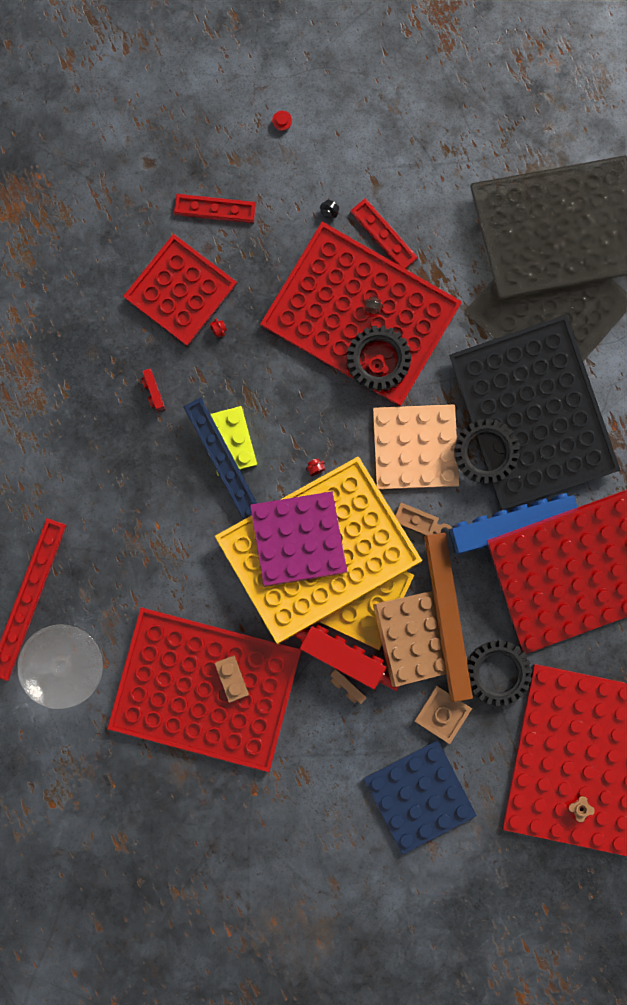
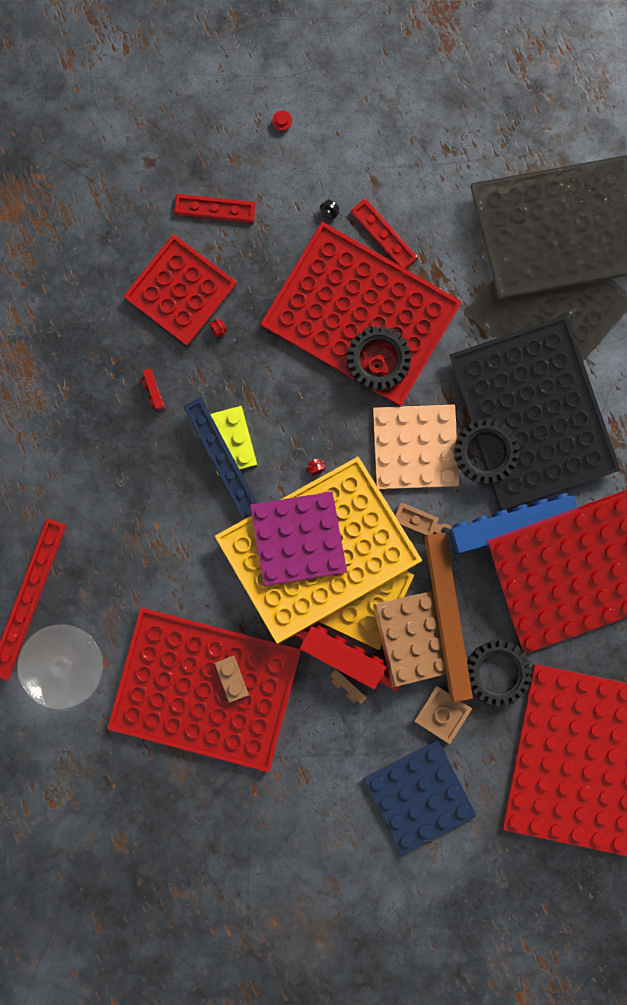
(373, 305): clear smoke plate -> none
(575, 808): medium nougat plate -> none

